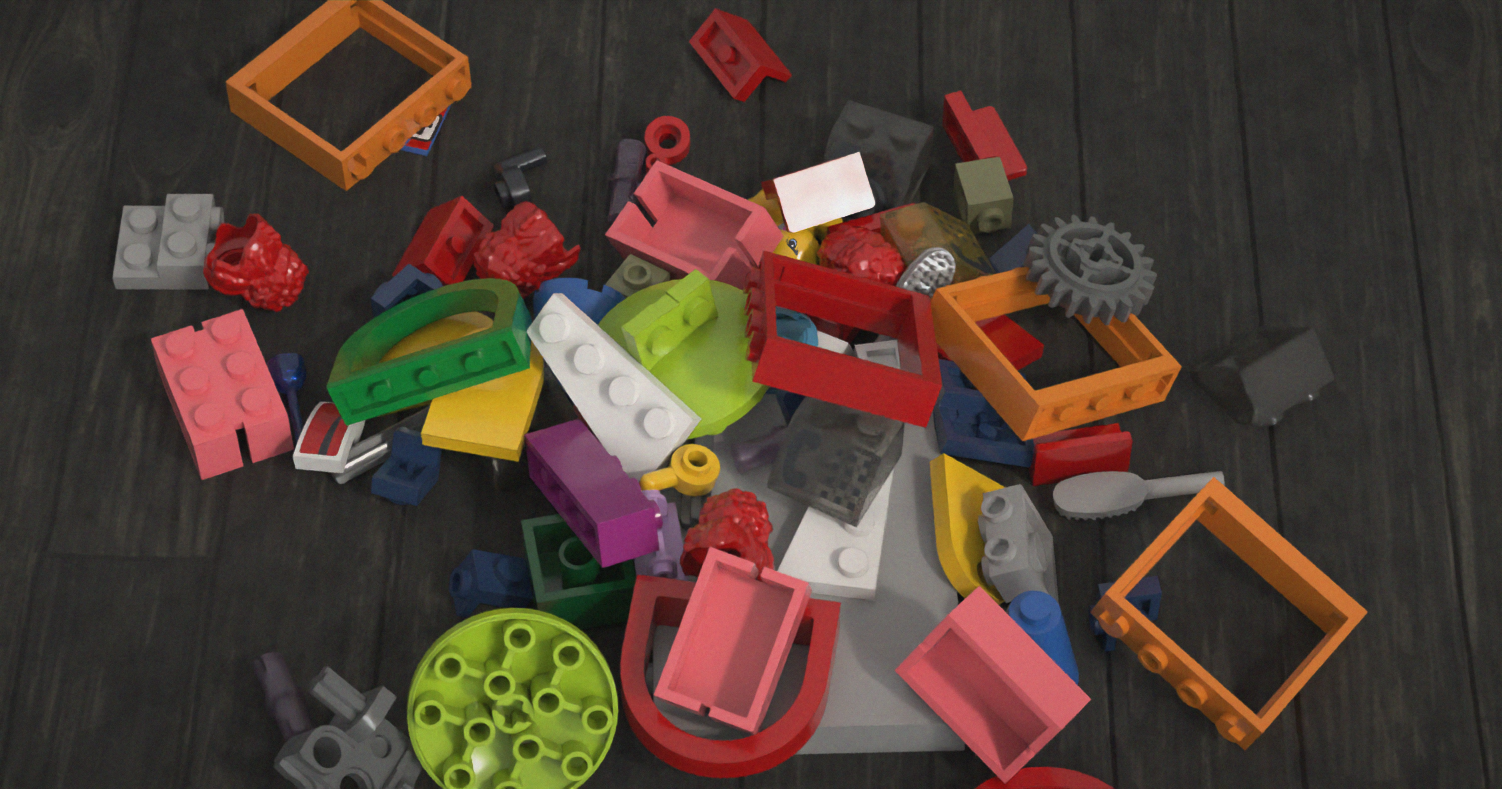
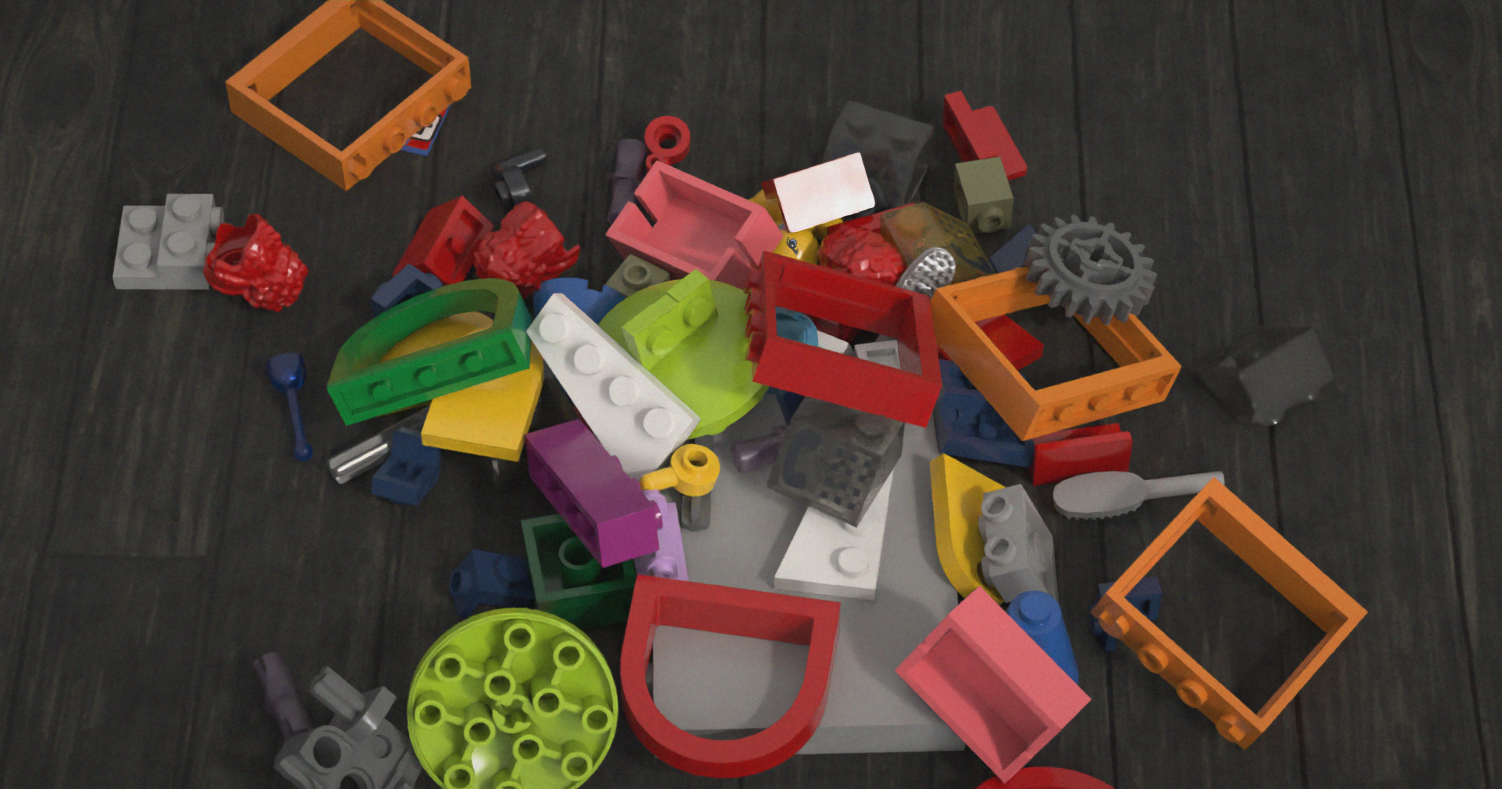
(220, 386): coral piece -> none
(326, 440): slope -> none
(731, 524): red hair -> none
(733, 641): coral piece -> none
(736, 54): red panel -> none

